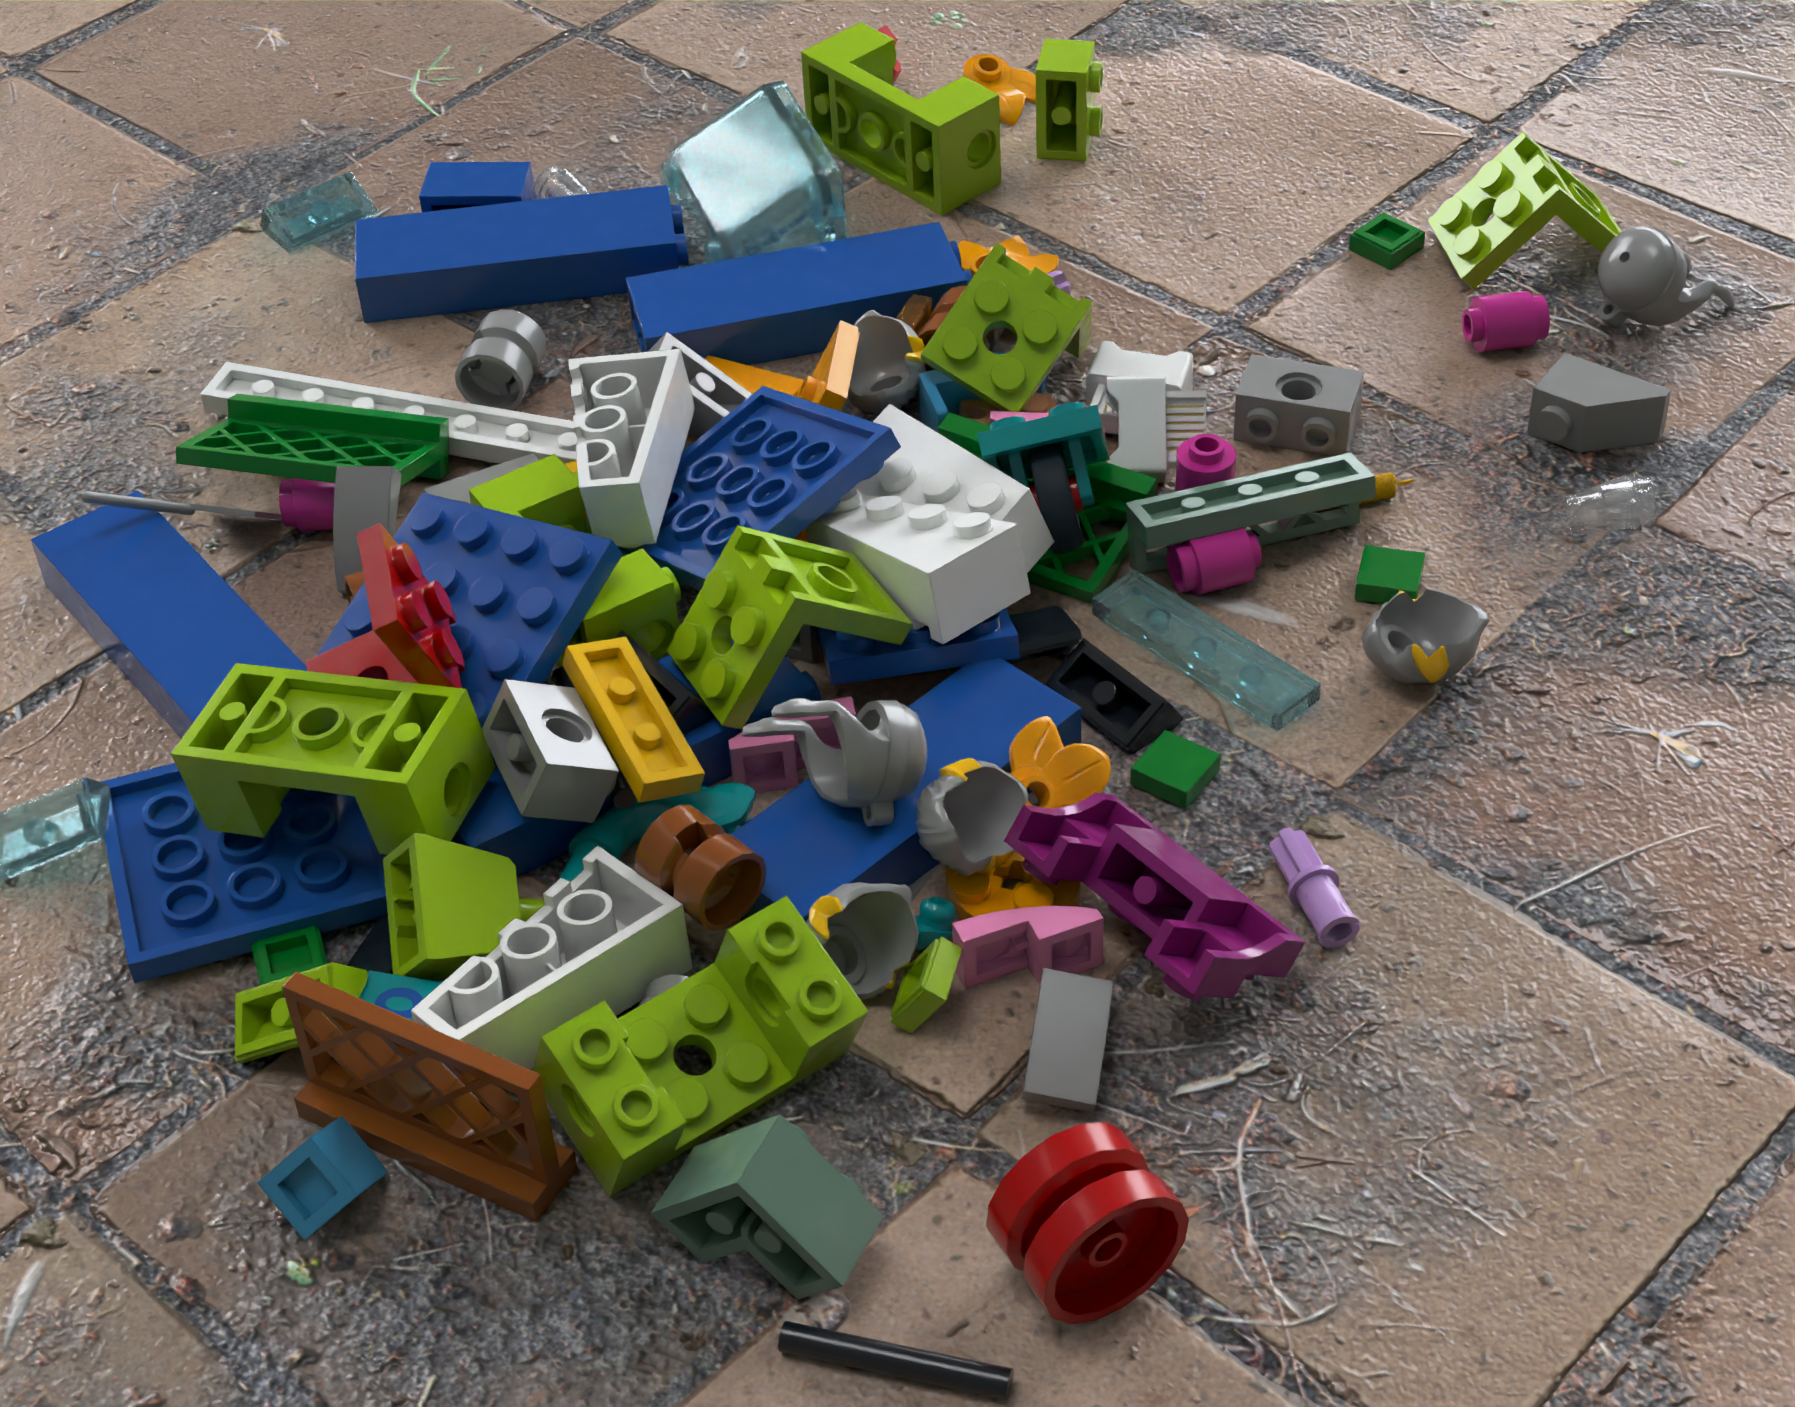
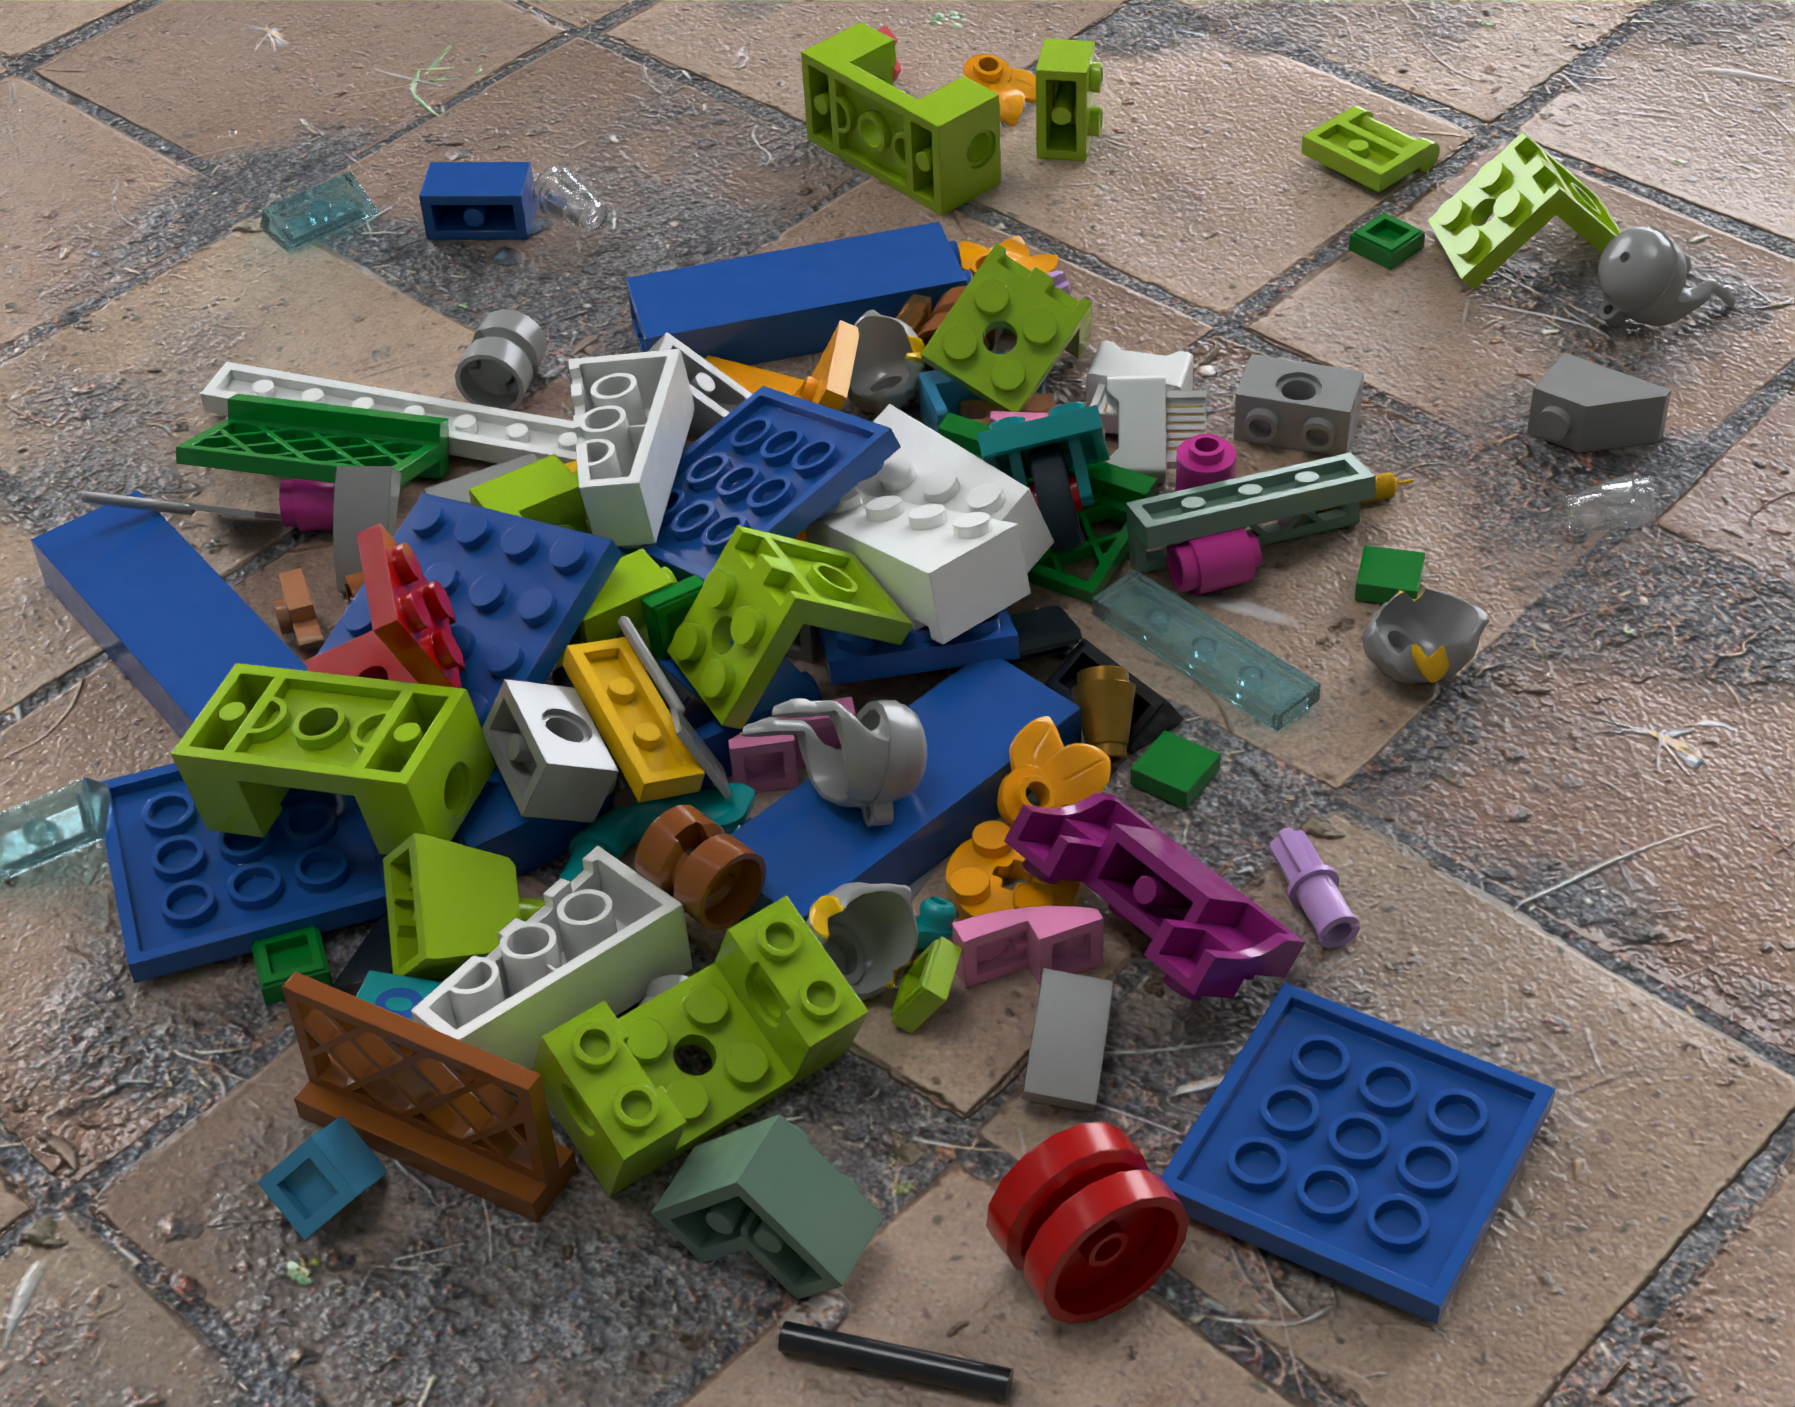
(263, 1016): lime slope -> none
(297, 613): none -> nougat plate
(514, 252): blue brick -> none
(667, 610): none -> green tile
(682, 727): none -> light grey piece
(759, 177): clear light blue windscreen -> none
(969, 815): light grey hair -> none
(1106, 708): none -> pearl gold cone
(1359, 1150): none -> blue plate
(1368, 149): none -> lime plate
(1506, 321): dark pink brick -> none

